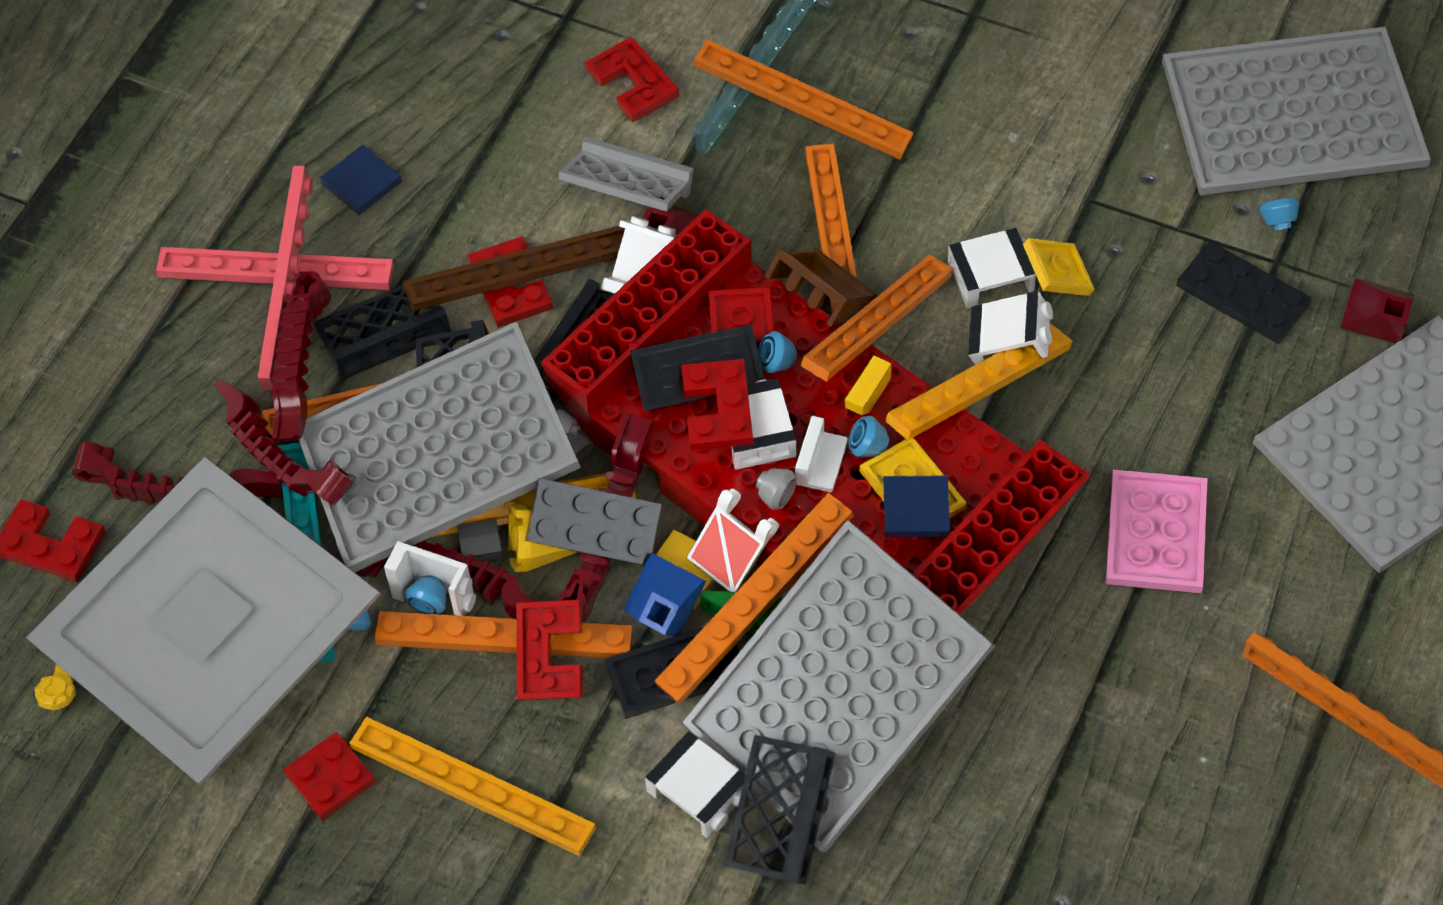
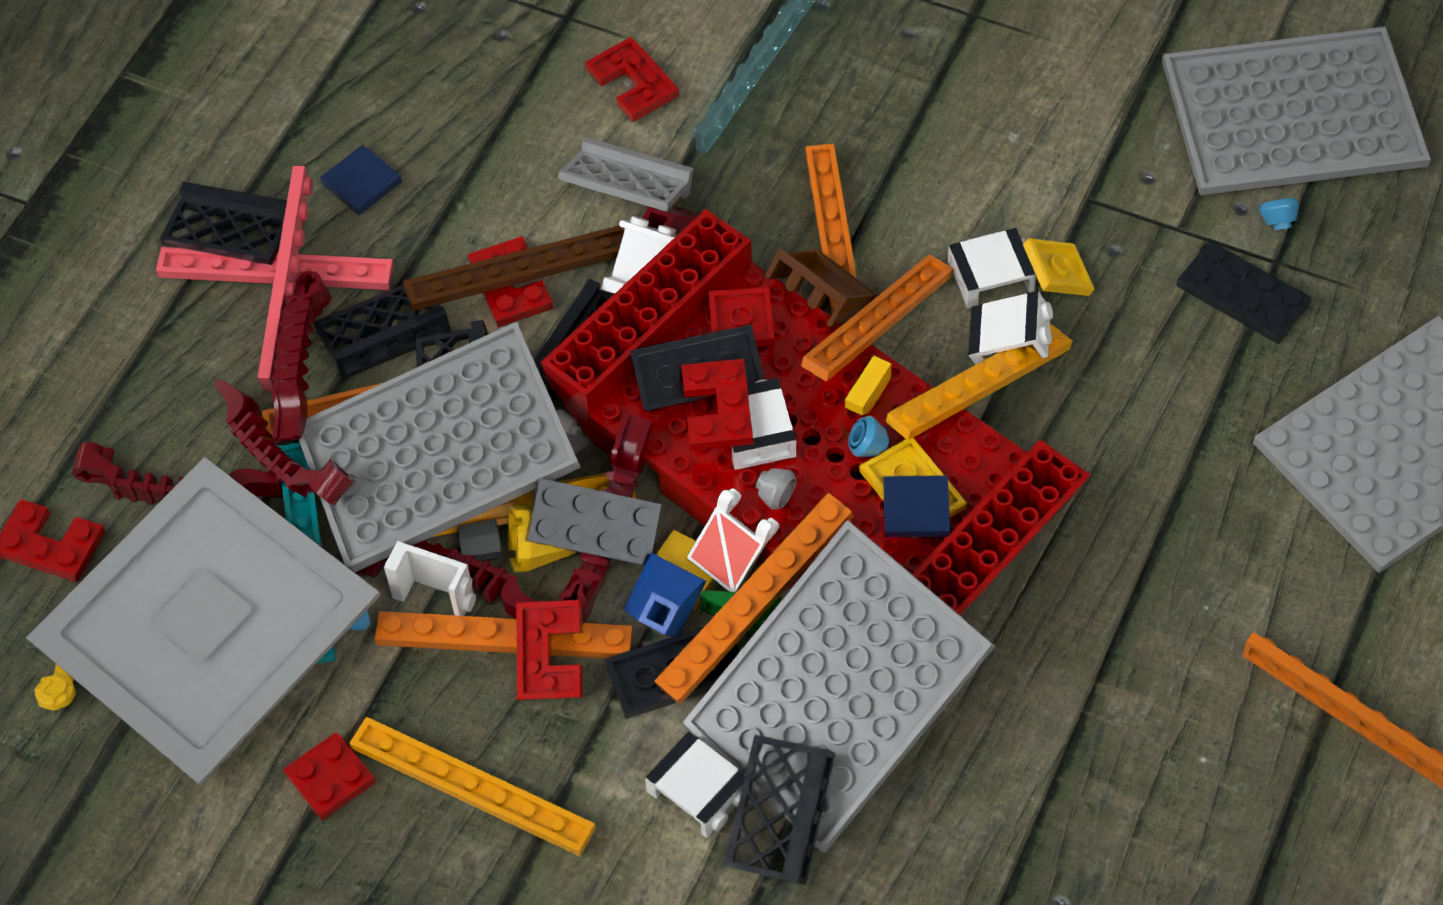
(233, 206): none -> black fence
(427, 595): dark azure cone -> none
(776, 352): dark azure cone -> none
(803, 99): orange plate -> none
(820, 457): white panel -> none
(1156, 531): bright pink plate -> none
(1377, 311): dark red slope -> none

